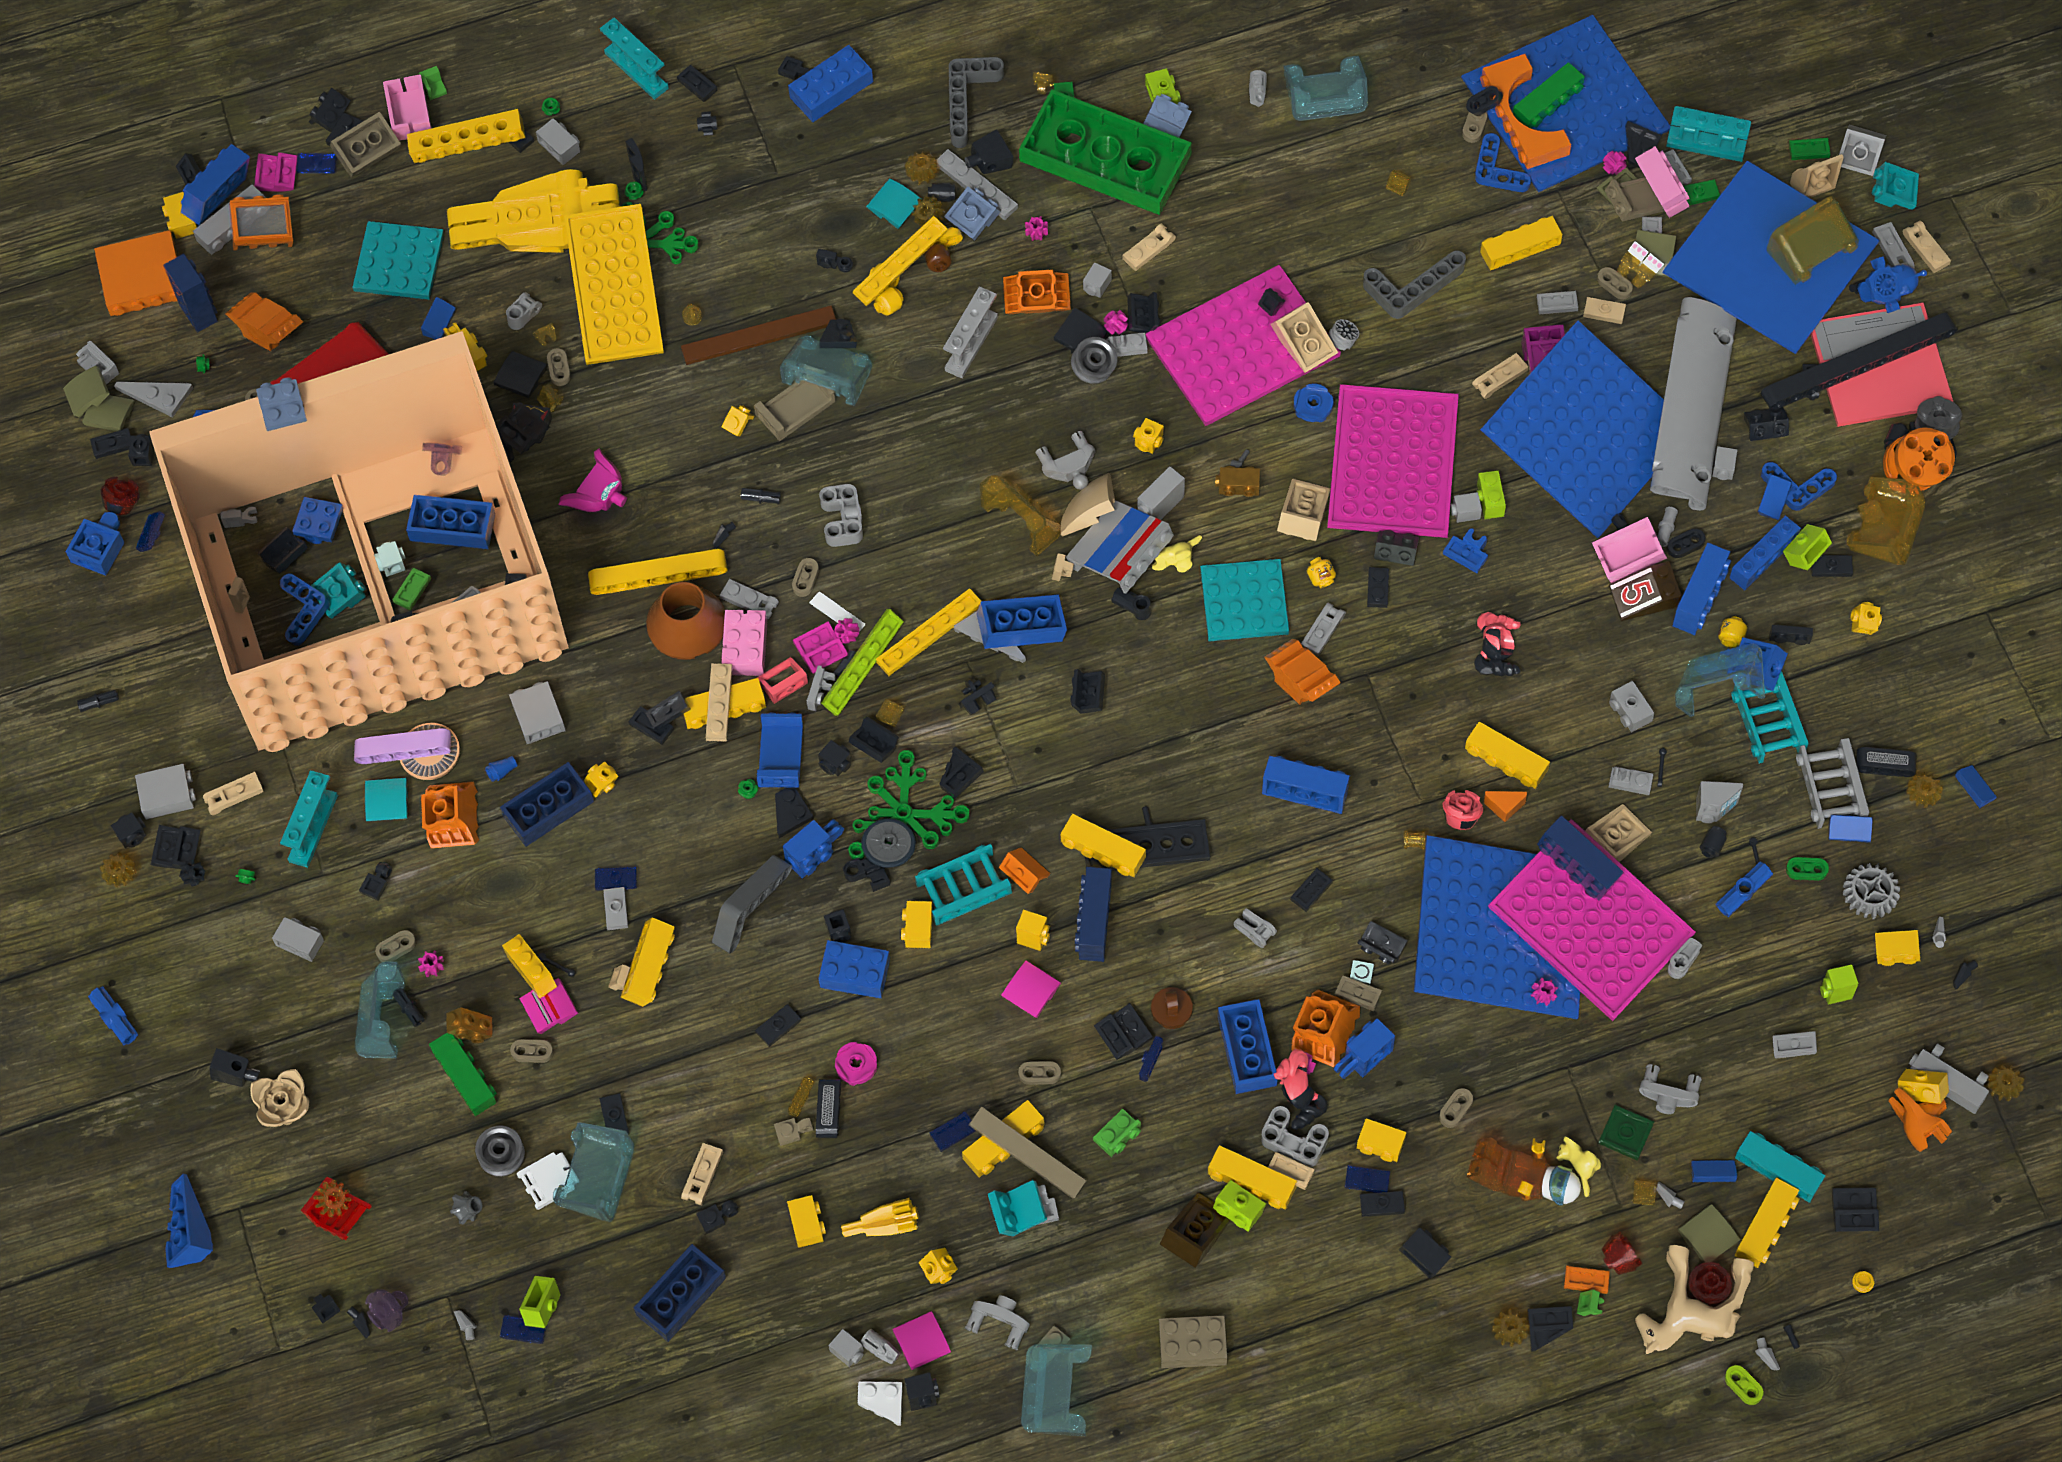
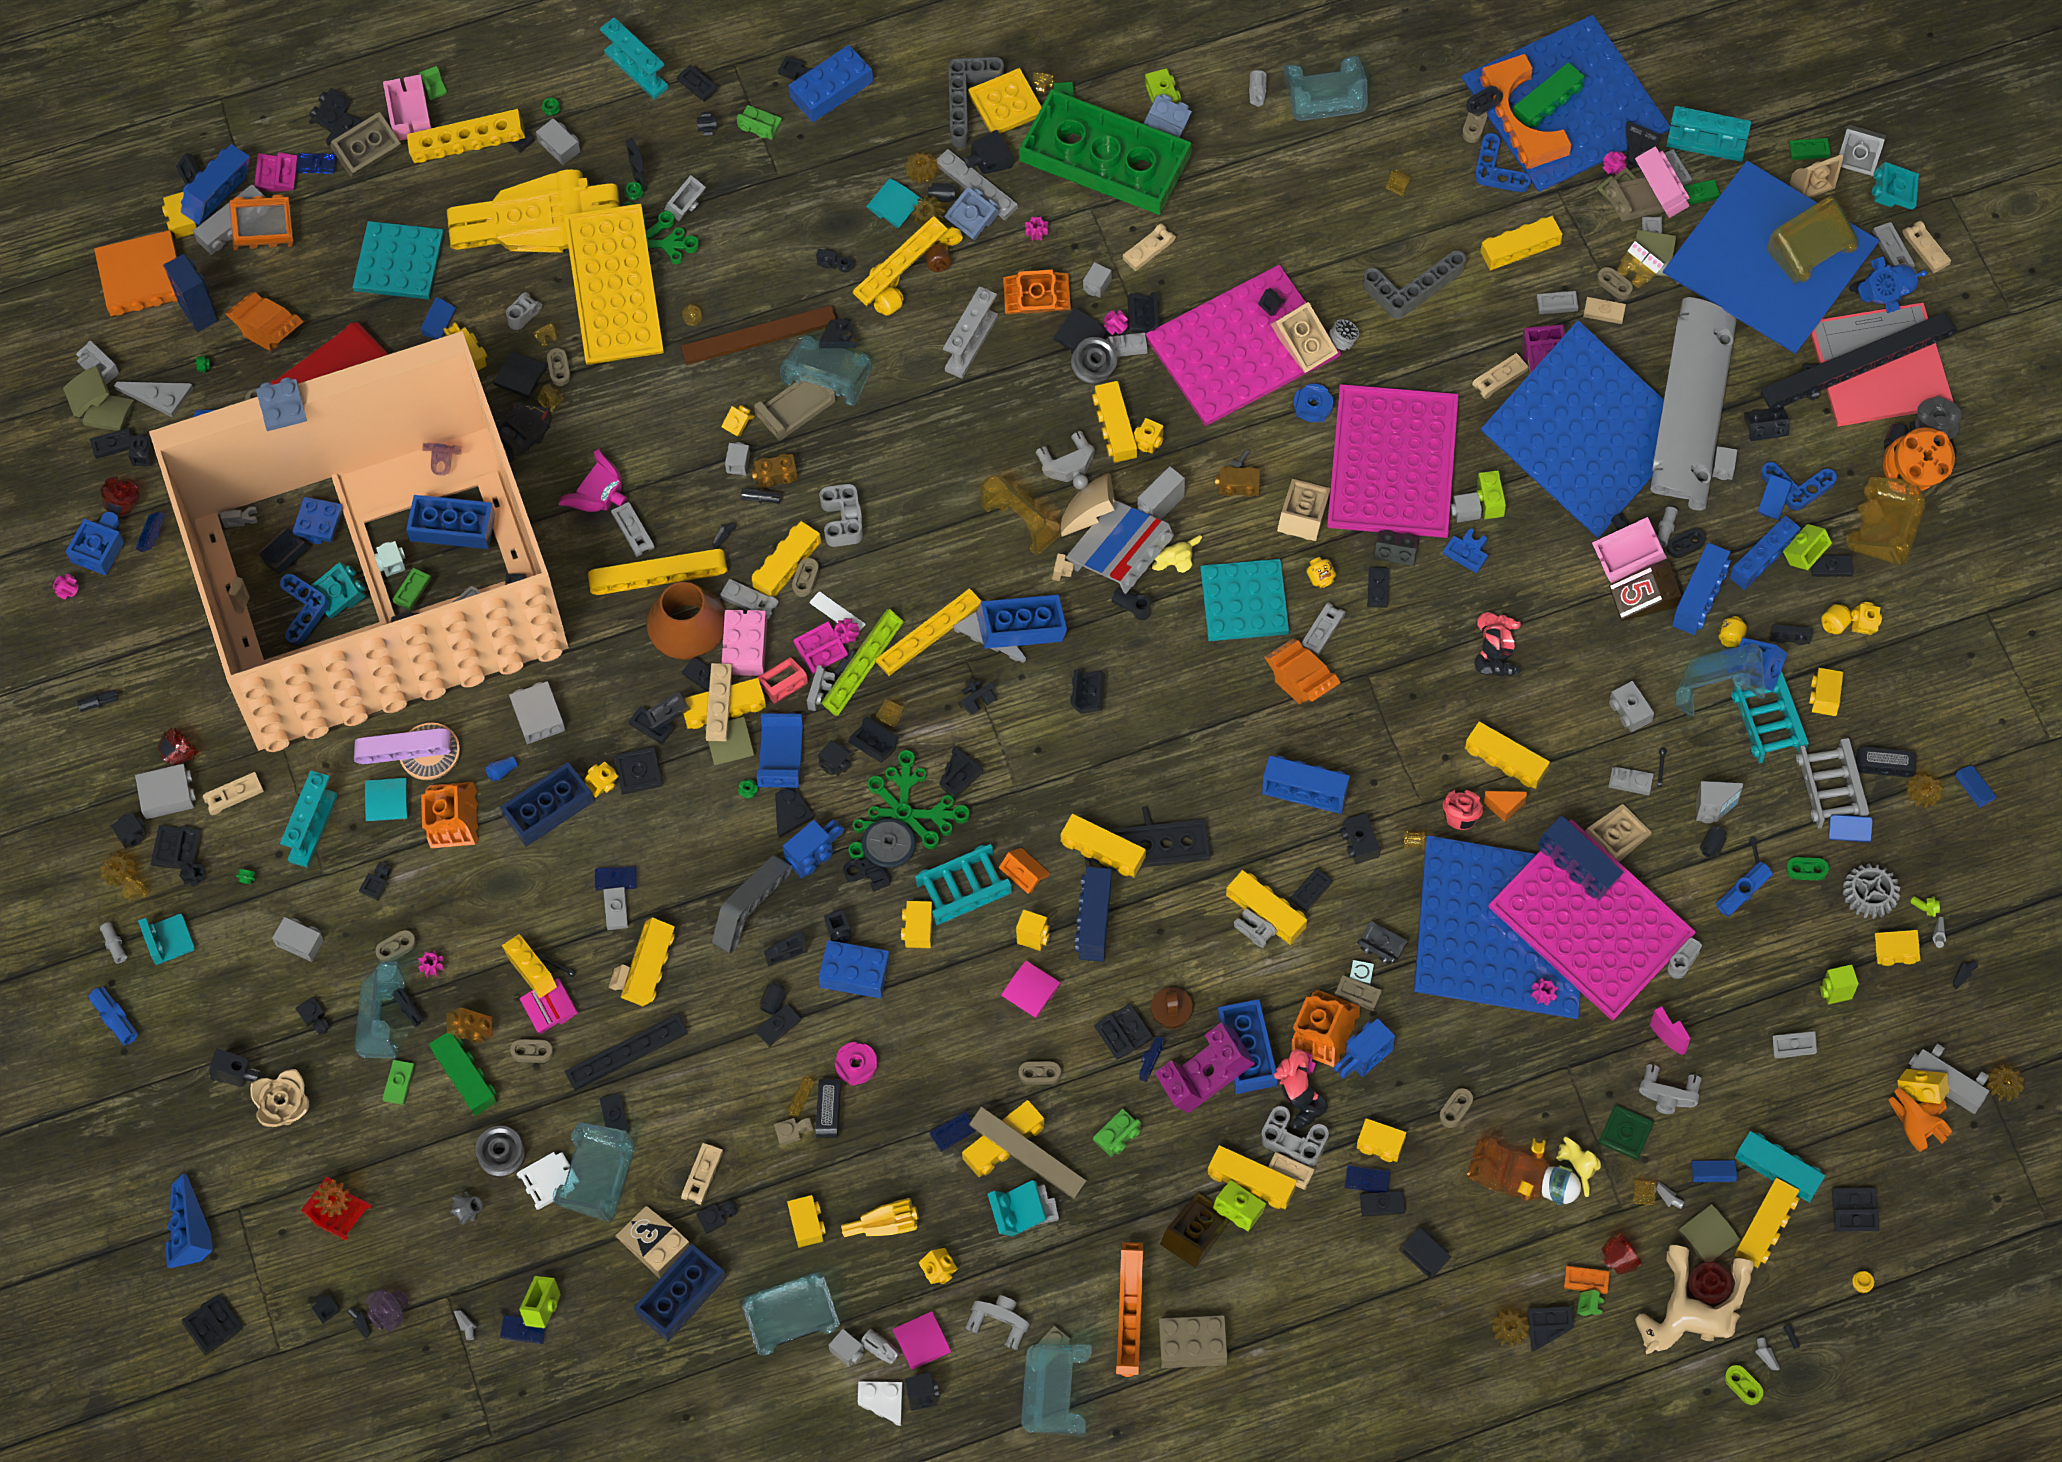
(65, 586): none -> dark pink gear
(113, 942): none -> light grey pin
(134, 888): none -> clear yellow tile
(167, 938): none -> teal bracket
(176, 748): none -> clear red cone
(212, 1325): none -> black slope
(312, 1012): none -> black plate
(398, 1082): none -> bright green plate
(626, 1052): none -> black plate
(632, 528): none -> light grey plate
(638, 770): none -> black plate
(653, 1241): none -> tan slope
(685, 198): none -> light grey brick
(698, 673): none -> black plate
(737, 458): none -> light grey brick
(737, 745): none -> olive slope
(759, 122): none -> bright green bracket
(772, 998): none -> black brick
(774, 470): none -> pearl gold brick
(785, 560): none -> yellow brick
(786, 949): none -> black wing
(789, 1312): none -> clear light blue windscreen
(1005, 101): none -> yellow plate
(1115, 421): none -> yellow brick
(1130, 1309): none -> orange arch
(1189, 1084): none -> magenta plate
(1260, 900): none -> yellow brick
(1360, 839): none -> black brick
(1671, 1034): none -> dark pink slope
(1826, 691): none -> yellow brick
(1836, 619): none -> yellow head
(1931, 906): none -> lime plate

